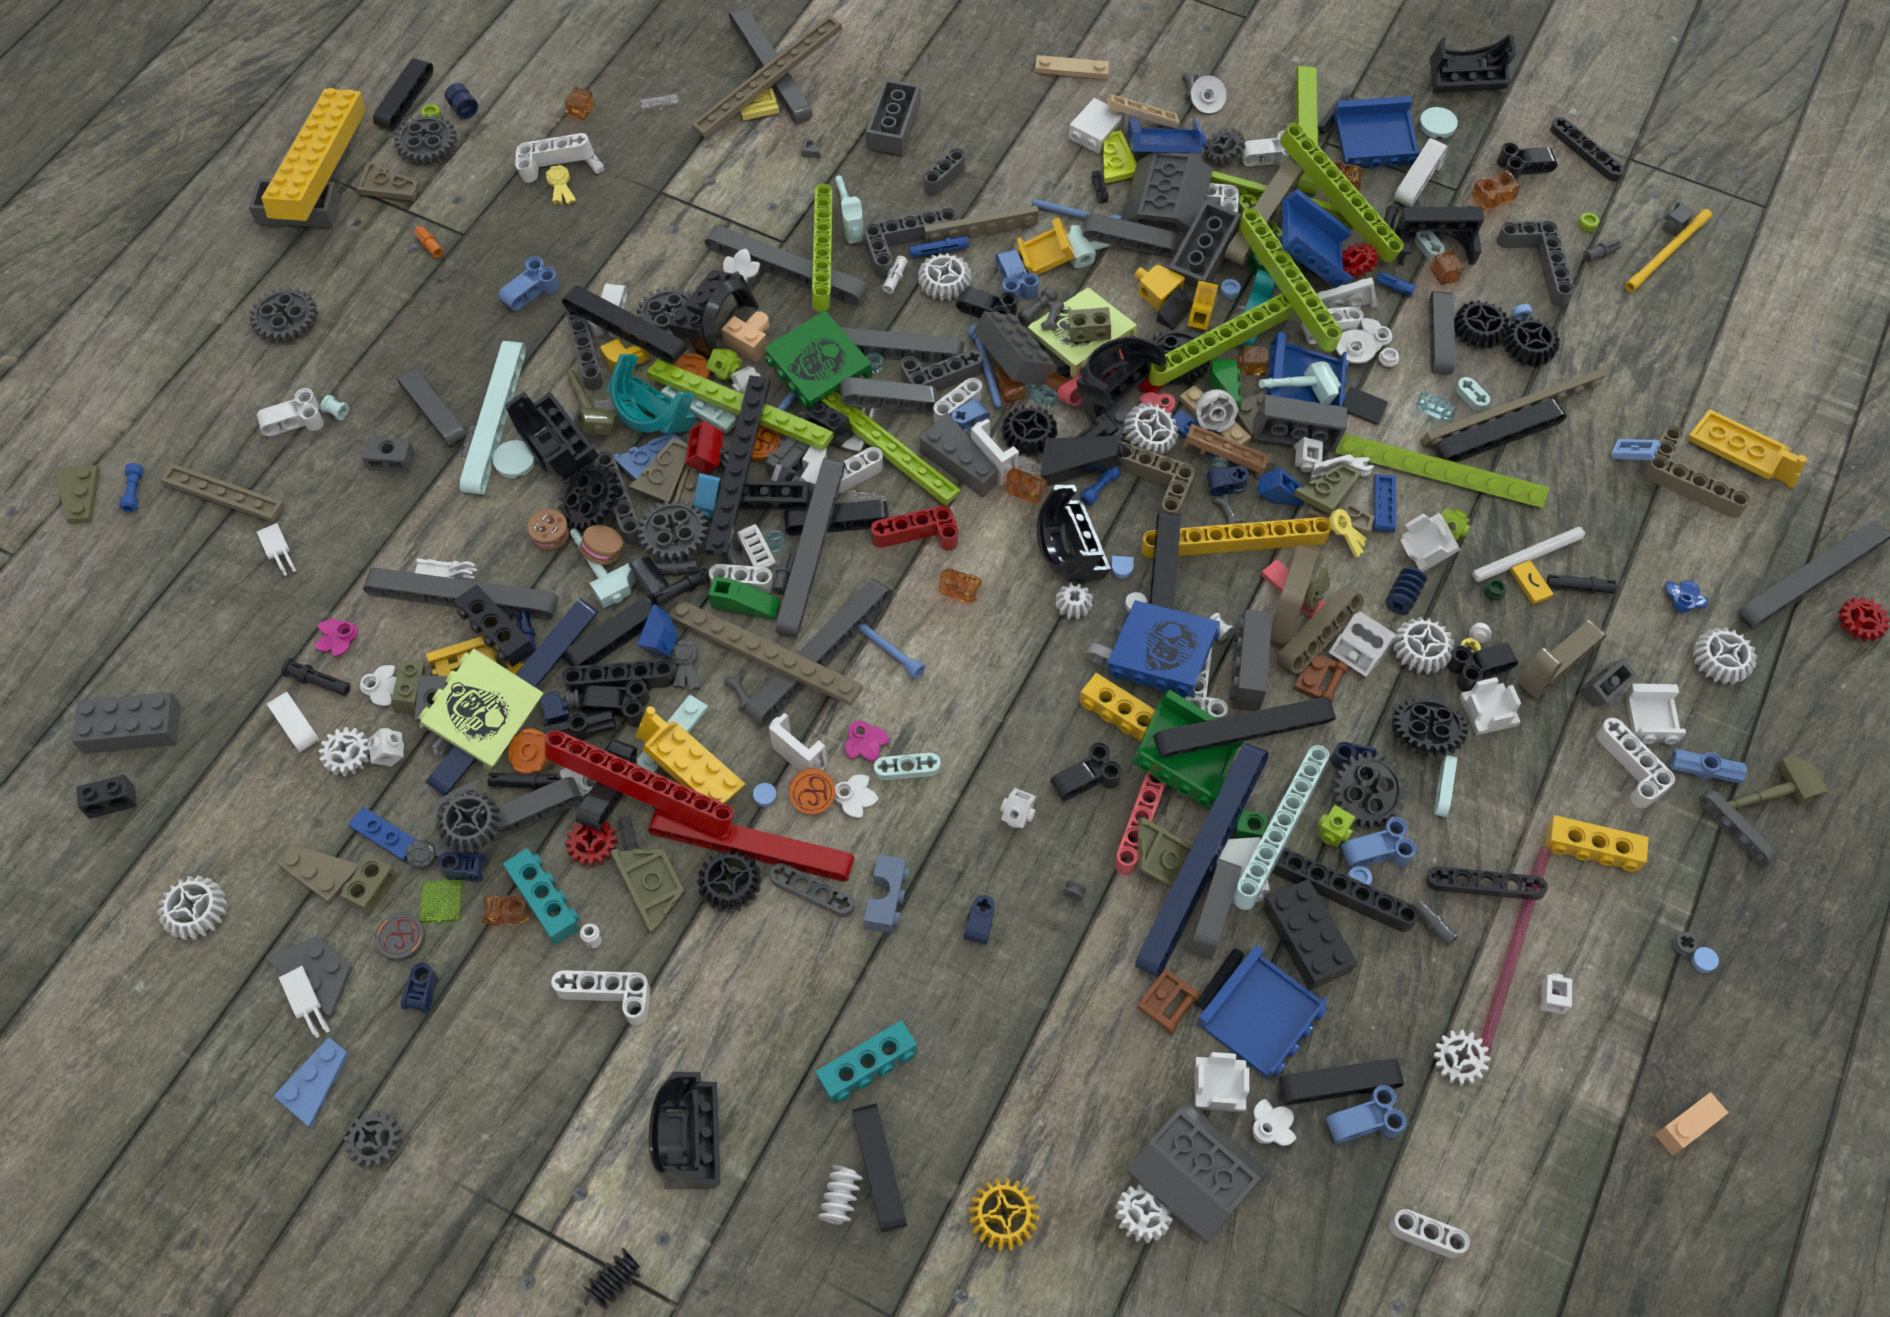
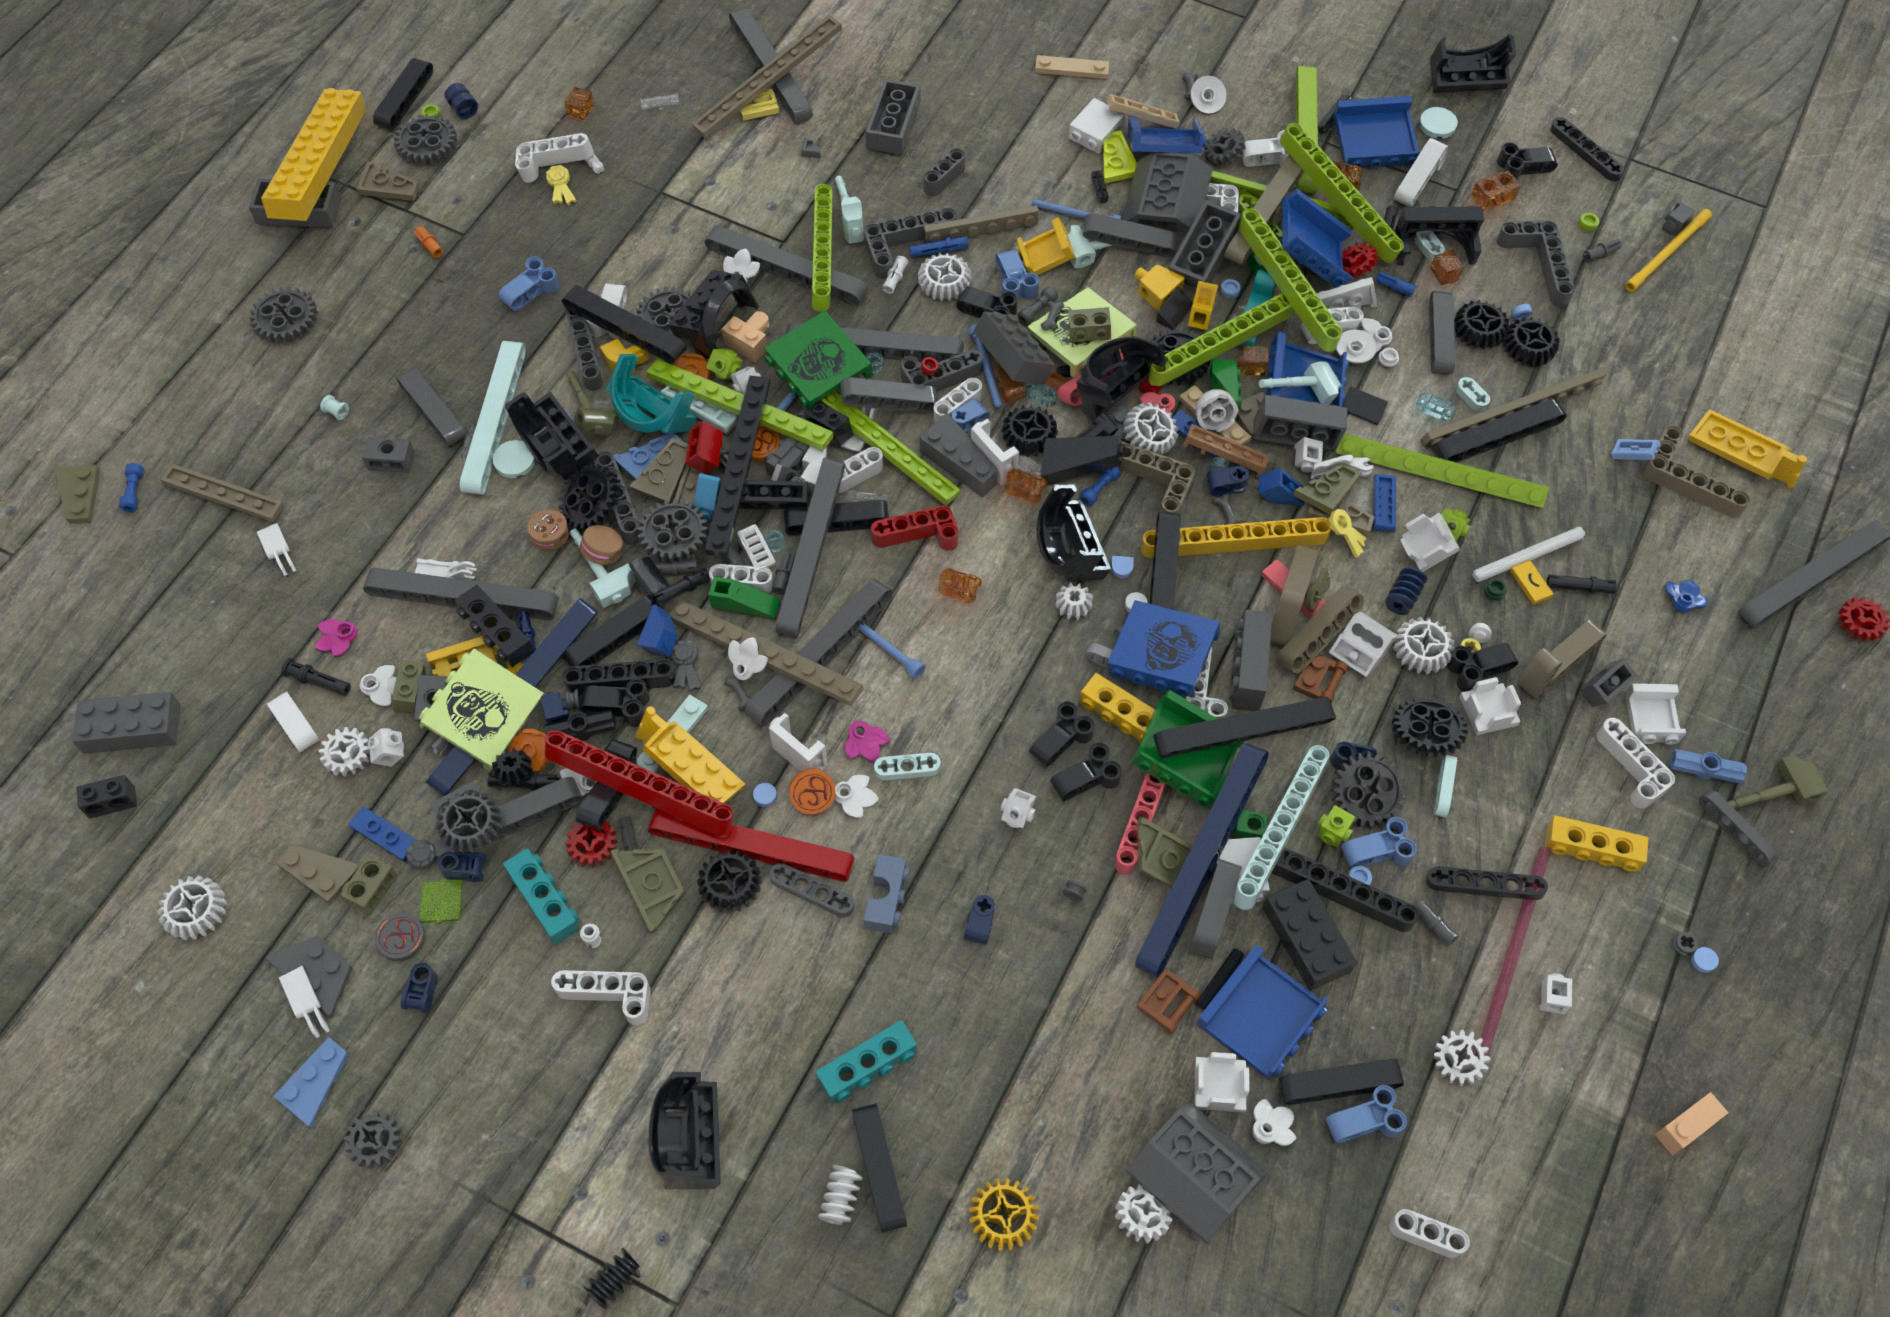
(291, 414): white piece -> none
(500, 910): clear orange piece -> none
(512, 767): none -> black gear
(746, 655): none -> white plate
(932, 368): none -> red hinge
(1062, 734): none -> black piece
(1225, 629): white bush -> none
(1724, 655): white gear -> none

